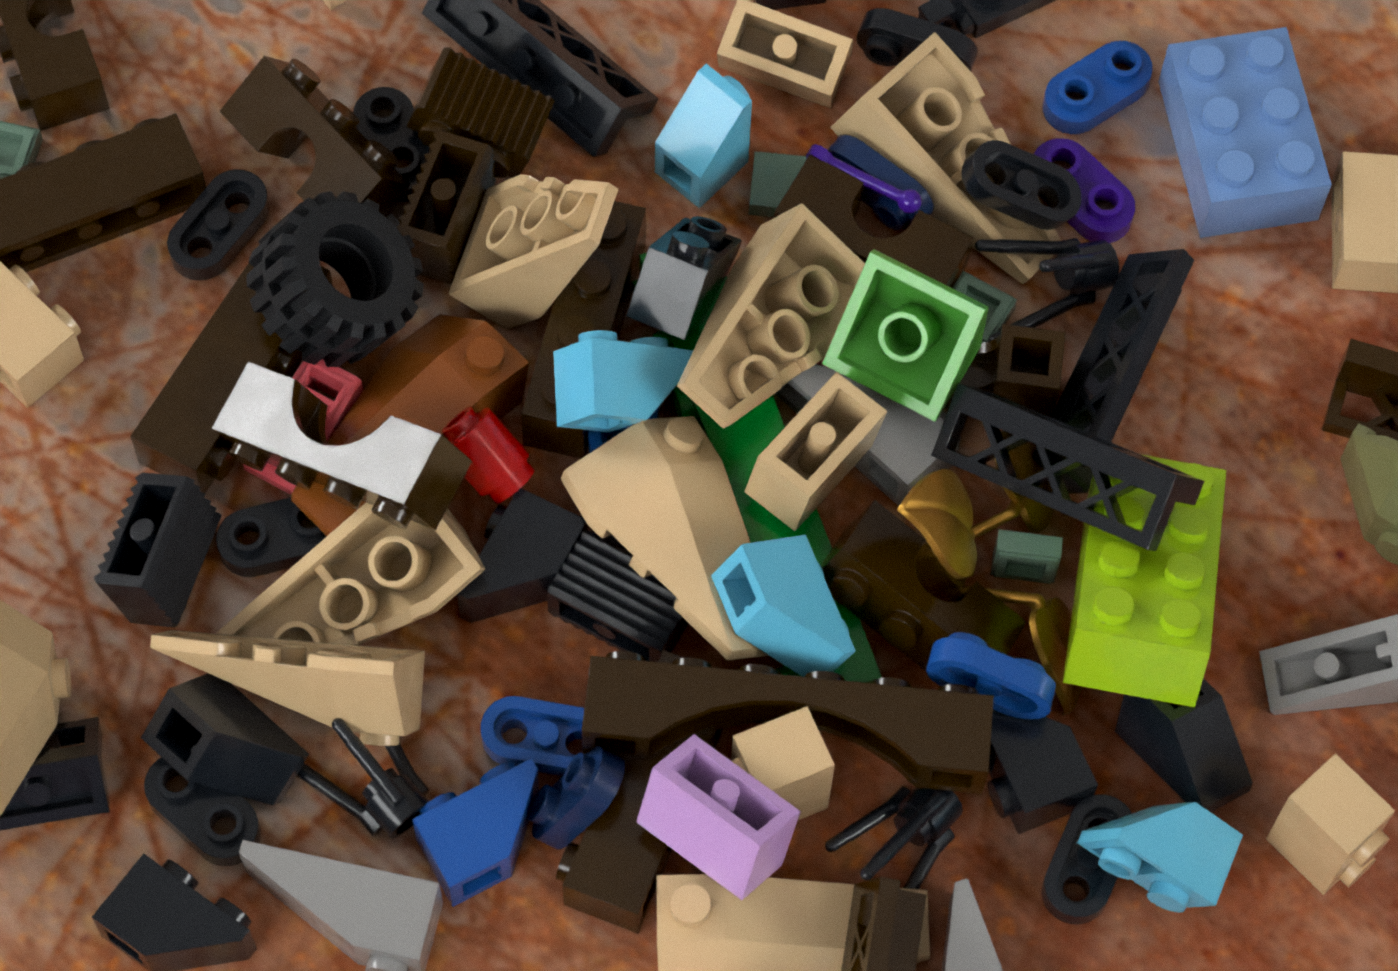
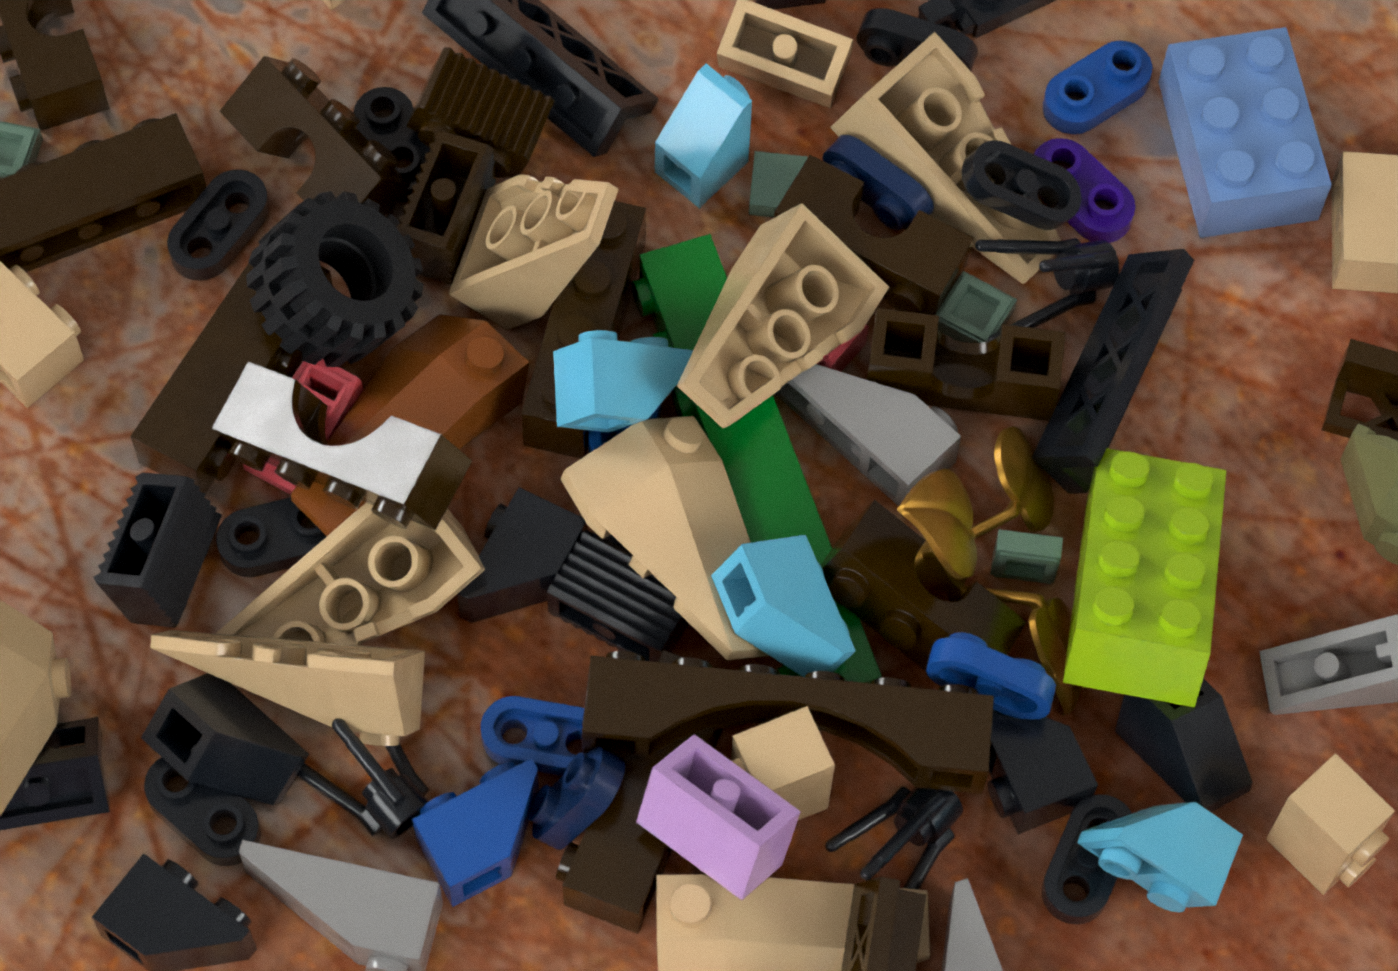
(497, 457): red brick -> none
(683, 276): black slope -> none
(815, 451): tan brick -> none
(907, 335): bright green slope -> none
(908, 200): dark purple hinge -> none
(1079, 448): black fence -> none

